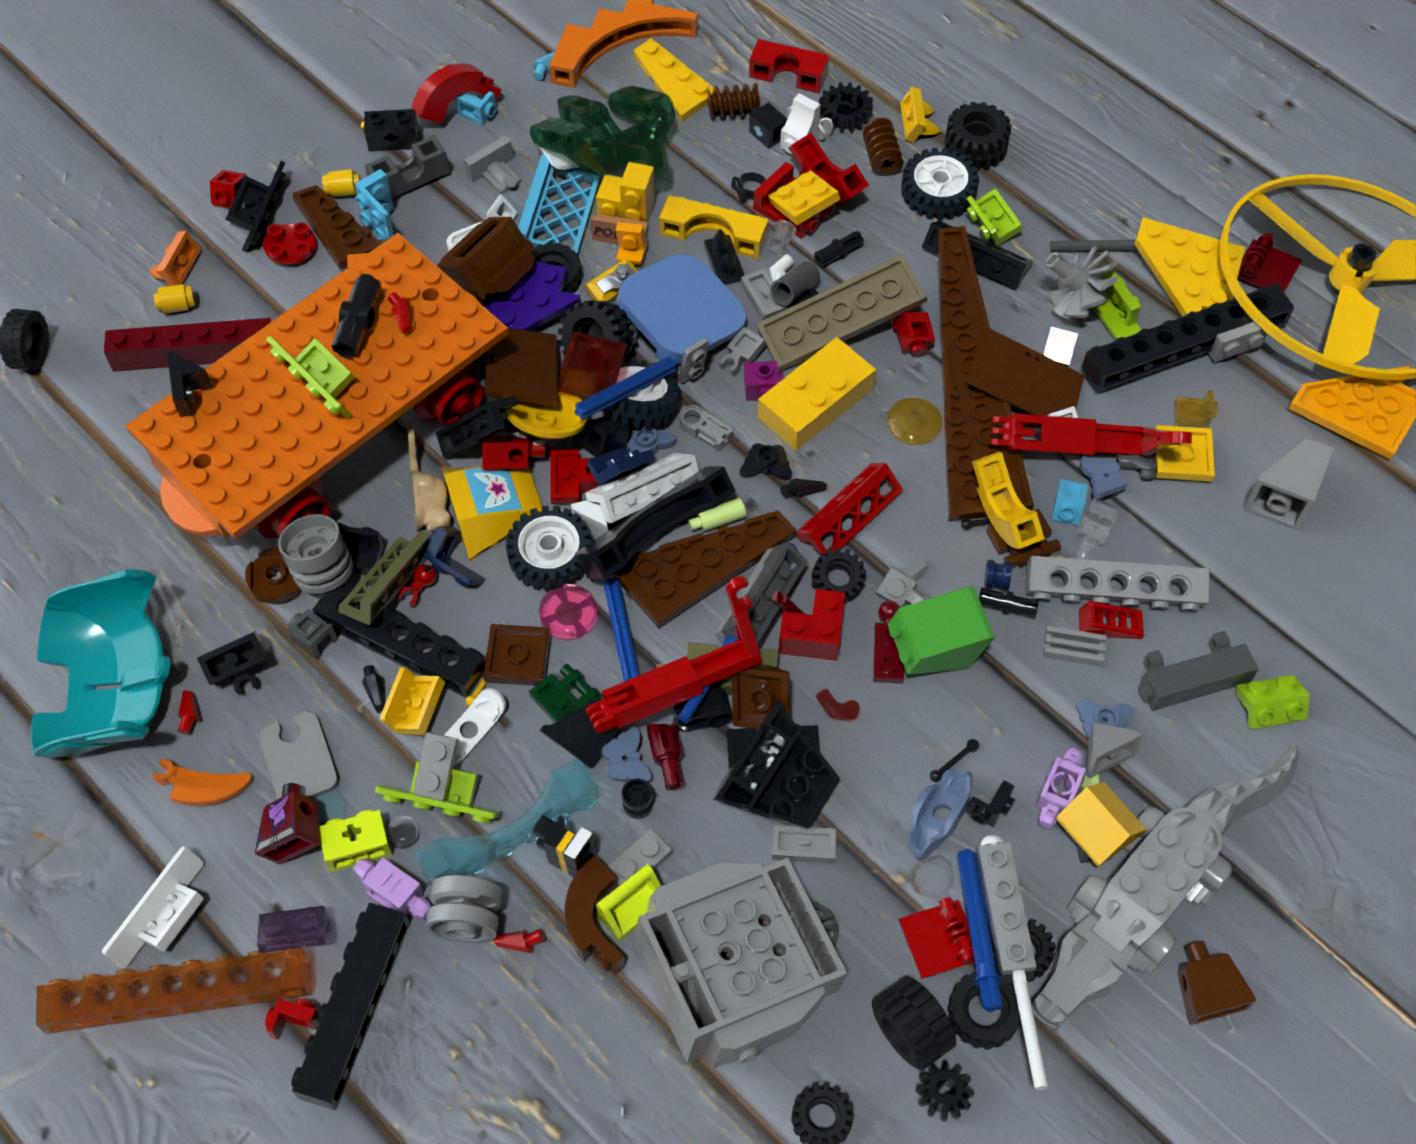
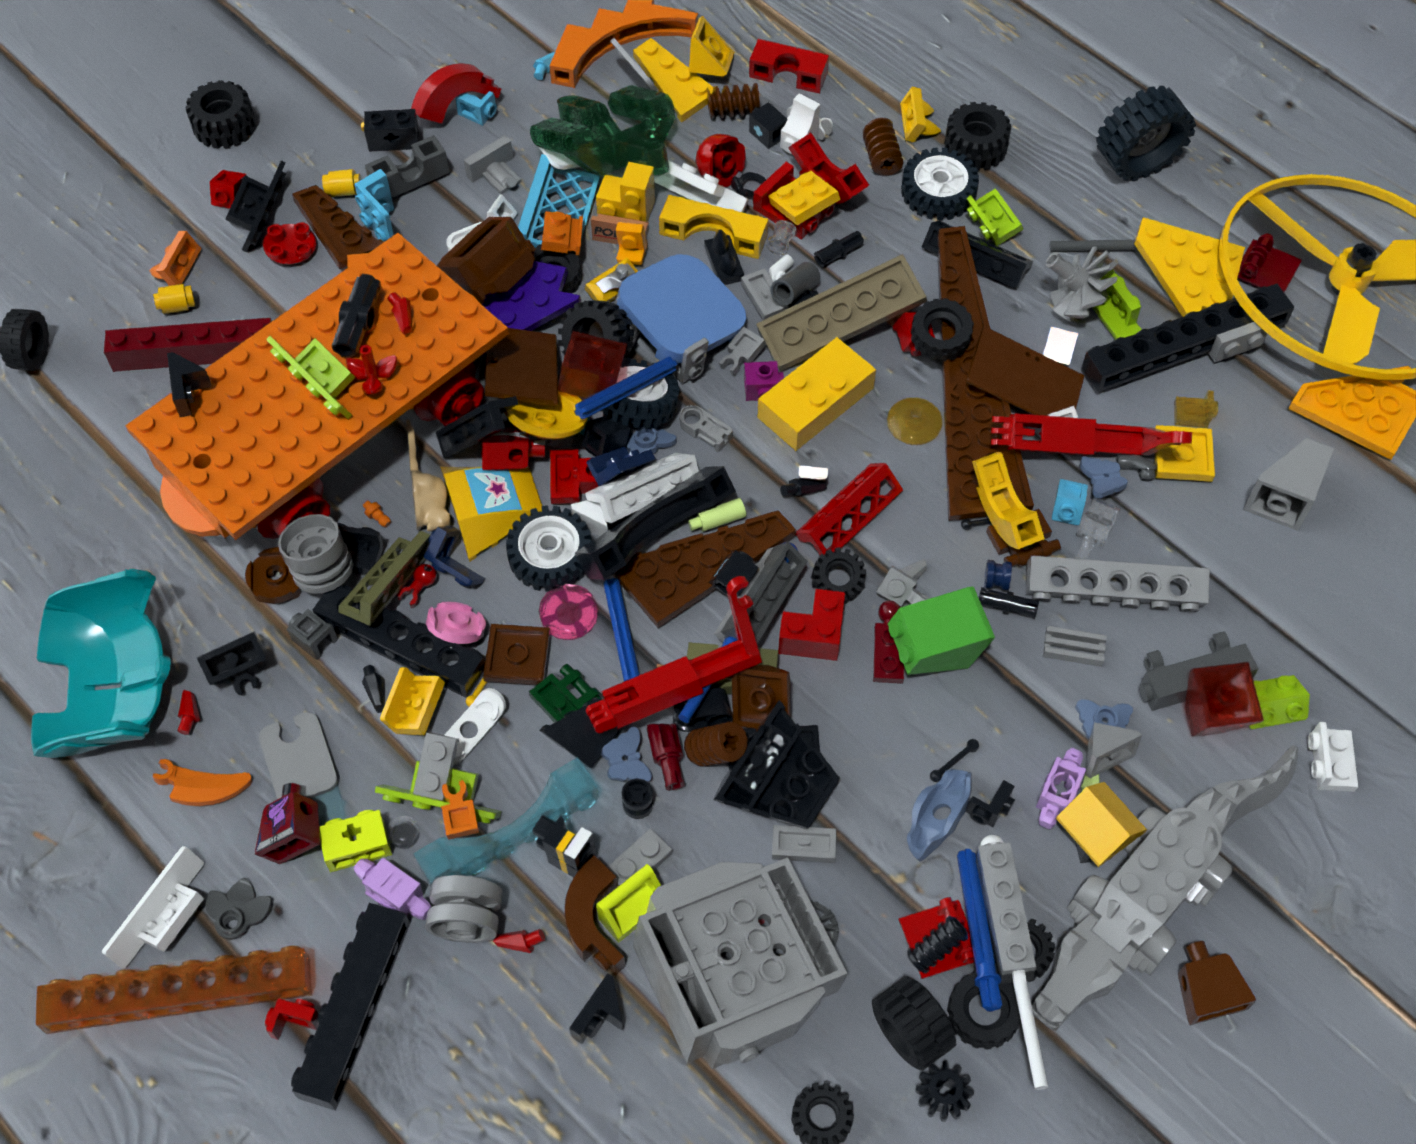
(220, 114): none -> black tyre
(237, 905): none -> dark grey plate
(292, 929): clear purple bracket -> none
(368, 369): none -> red plant
(374, 511): none -> orange piece
(455, 623): none -> bright pink tile
(459, 815): none -> orange plate
(561, 233): none -> orange plate
(601, 1004): none -> black slope
(633, 65): none -> light grey piece
(702, 189): none -> white bracket
(709, 51): none -> yellow slope
(716, 744): none -> reddish brown piece
(721, 157): none -> red cylinder
(734, 565): none -> black brick
(766, 460): black animal -> none
(785, 603): dark red wheel -> none
(813, 473): none -> tile
(835, 710): clear red arm -> none
(846, 105): black gear -> none
(937, 944): none -> black piece
(942, 310): none -> black tyre
(1092, 615): red slope -> none
(1145, 133): none -> black wheel
(1221, 699): none -> clear red slope
(1333, 759): none -> white bracket

